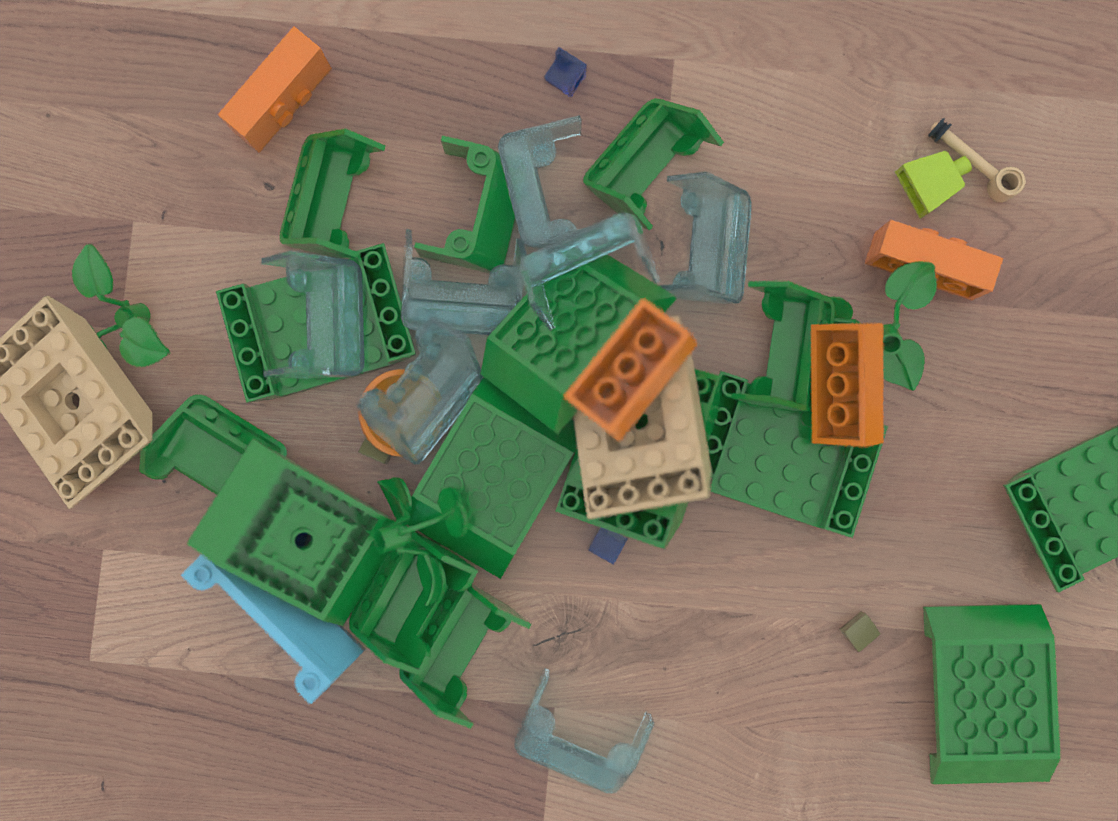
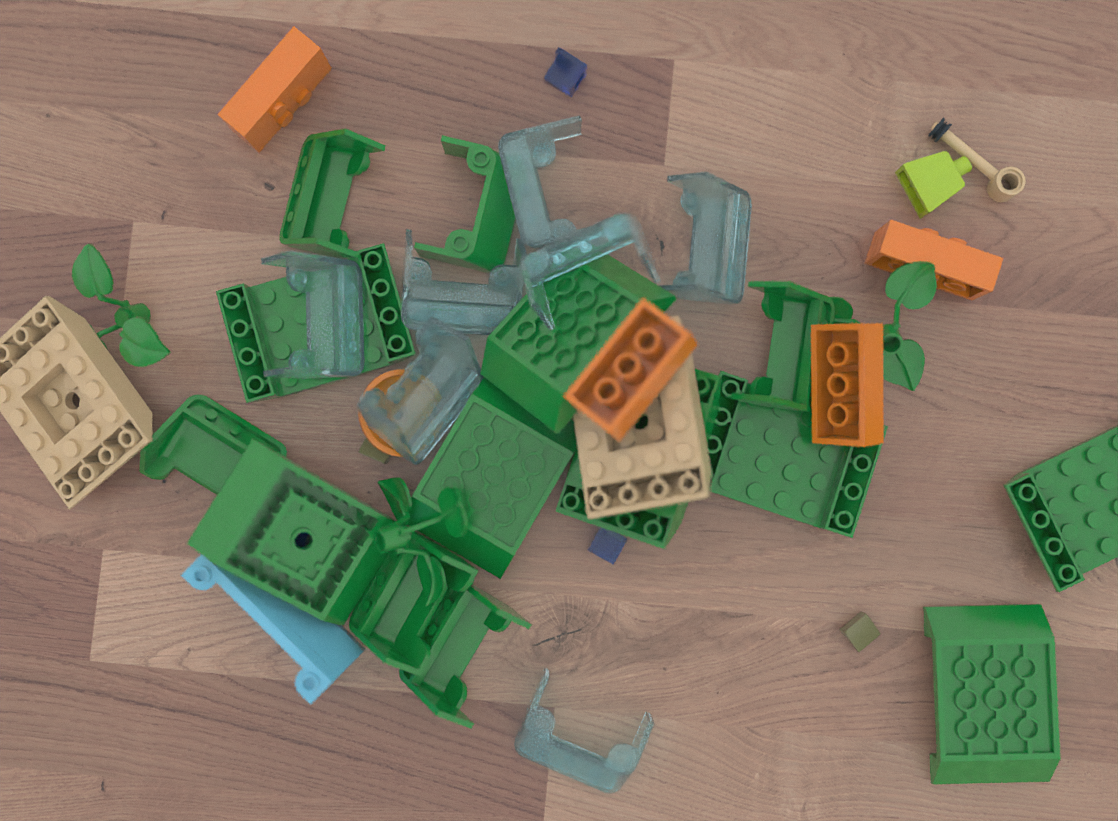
(643, 151): green windscreen -> none

